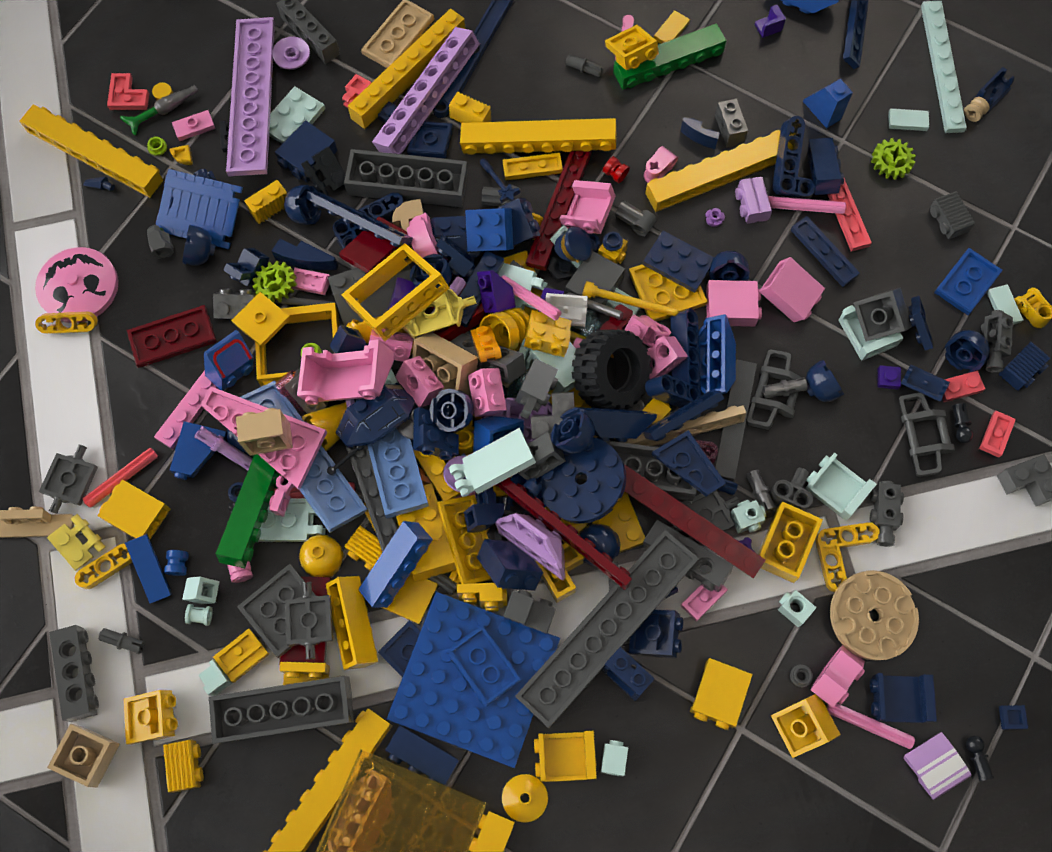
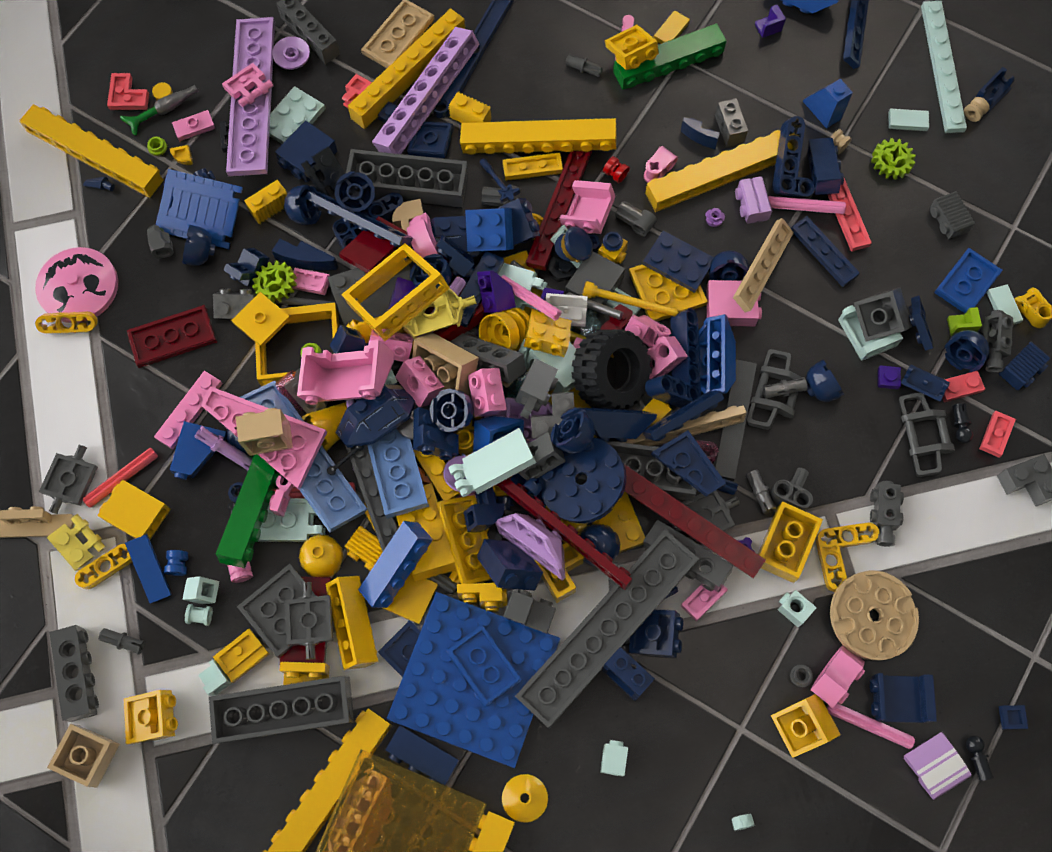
(182, 765): yellow brick -> none
(228, 361): blue slope -> none
(244, 81): none -> bright pink plate
(355, 192): none -> dark blue cylinder
(485, 343): light orange plate -> none
(565, 756): yellow panel -> none
(721, 694): yellow panel -> none
(742, 822): none -> light aqua axle
(748, 516): light aqua brick -> none
(763, 265): none -> tan plate
(792, 290): bright pink brick -> none
(838, 487): light aqua panel -> none
(840, 140): none -> tan wheel
(968, 321): none -> lime panel

